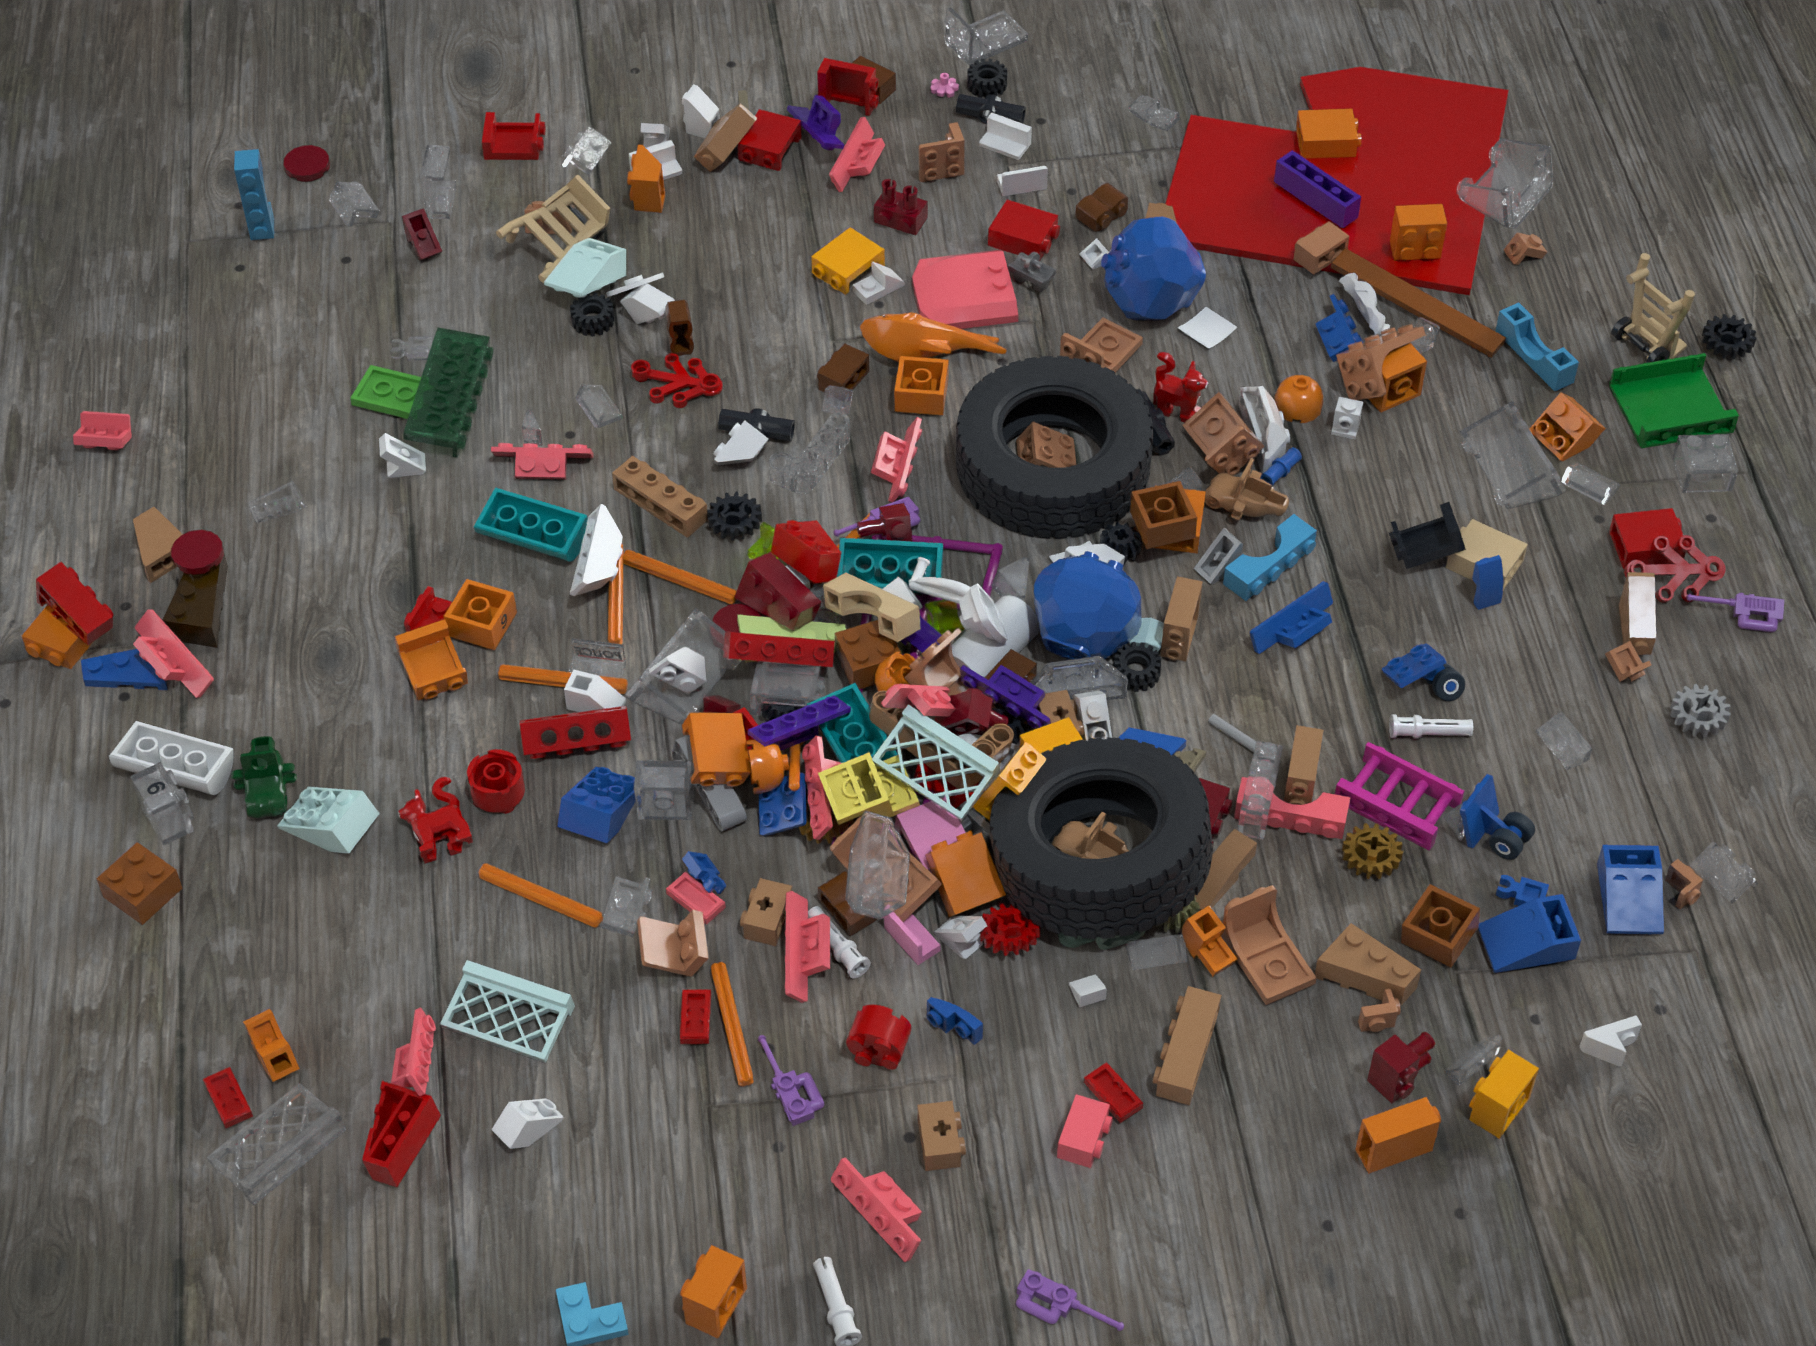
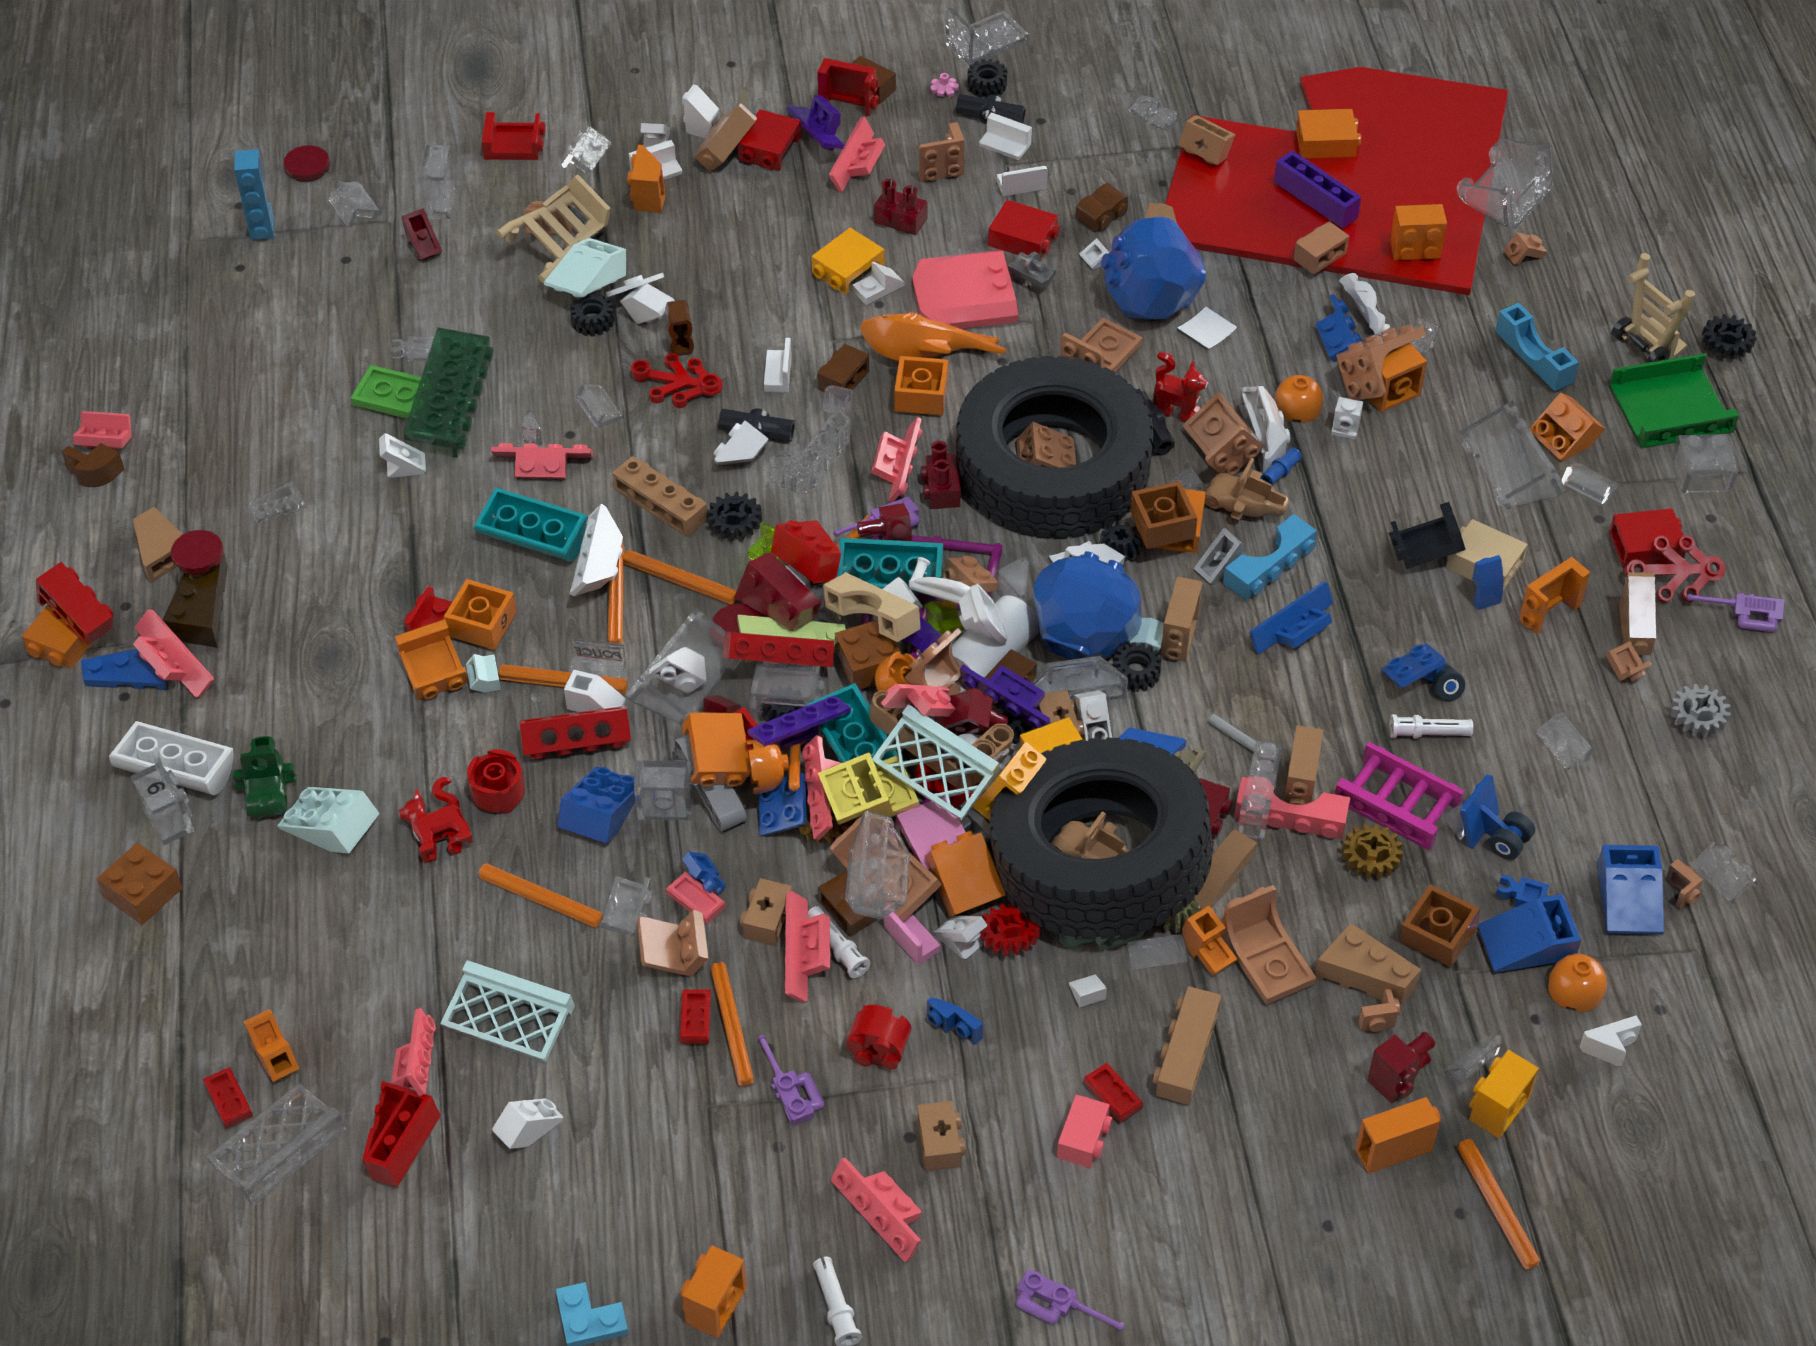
(96, 468): none -> reddish brown brick
(483, 673): none -> light aqua piece
(778, 369): none -> white panel
(941, 478): none -> dark red brick
(969, 572): none -> nougat bracket
(1206, 140): none -> medium nougat brick
(1420, 303): dark orange tile -> none
(1498, 1204): none -> orange axle
(1563, 583): none -> orange panel
(1578, 982): none -> orange cylinder

